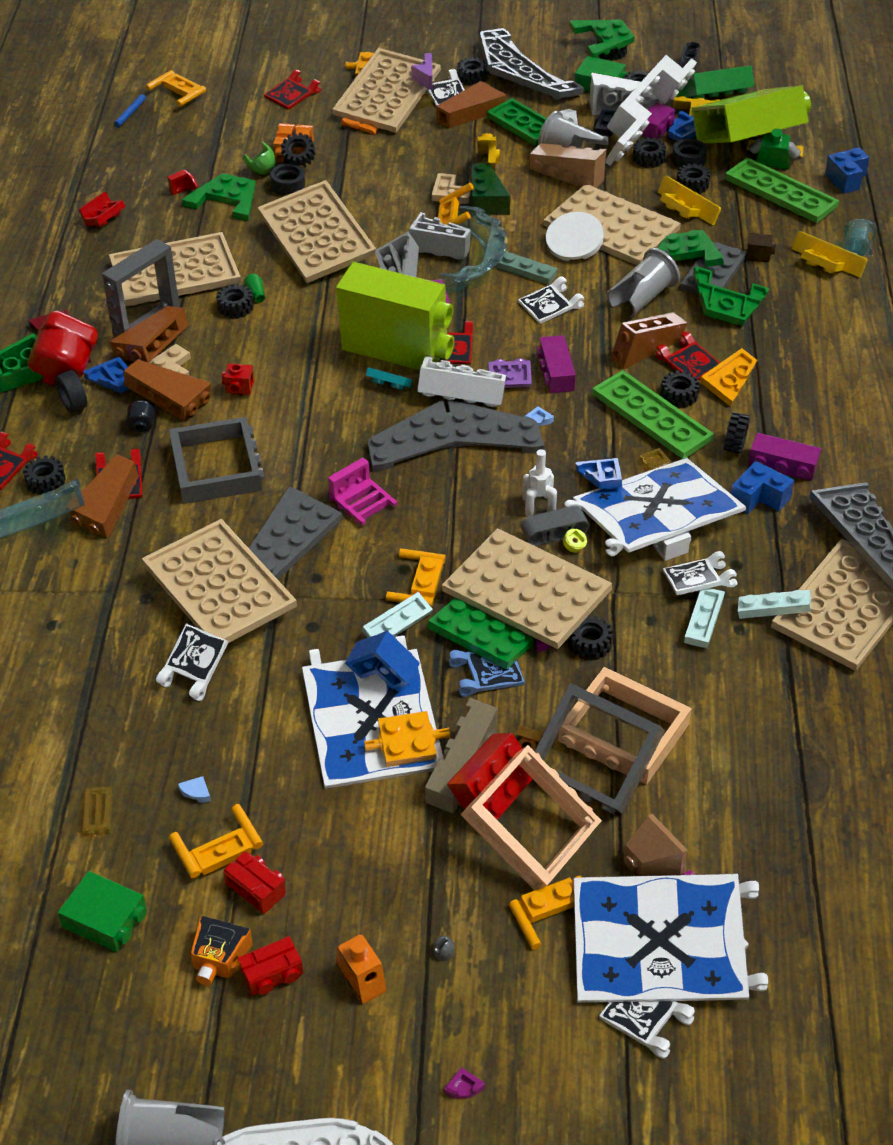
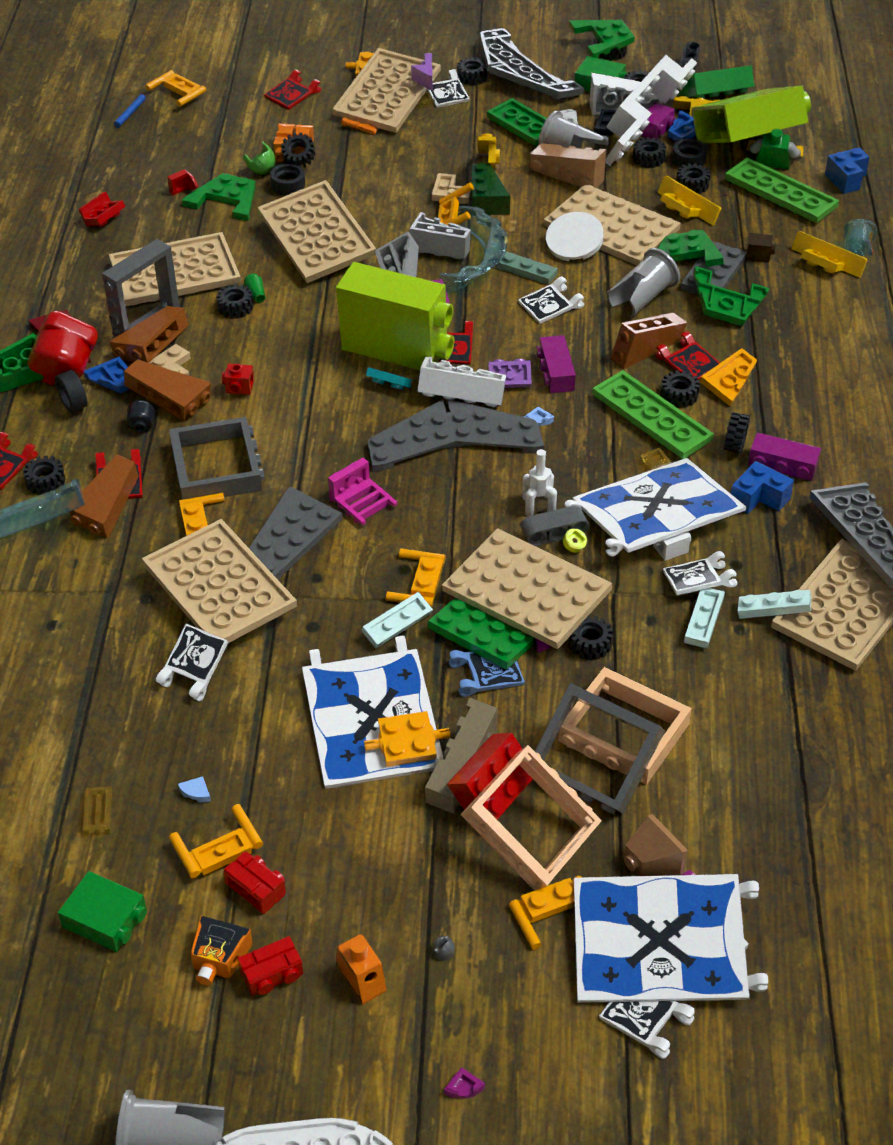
(193, 511): none -> light orange plate
(385, 657): blue brick -> none
(469, 105): dark orange slope -> none
(529, 736): pearl gold tile -> none
(602, 473): blue wing -> none

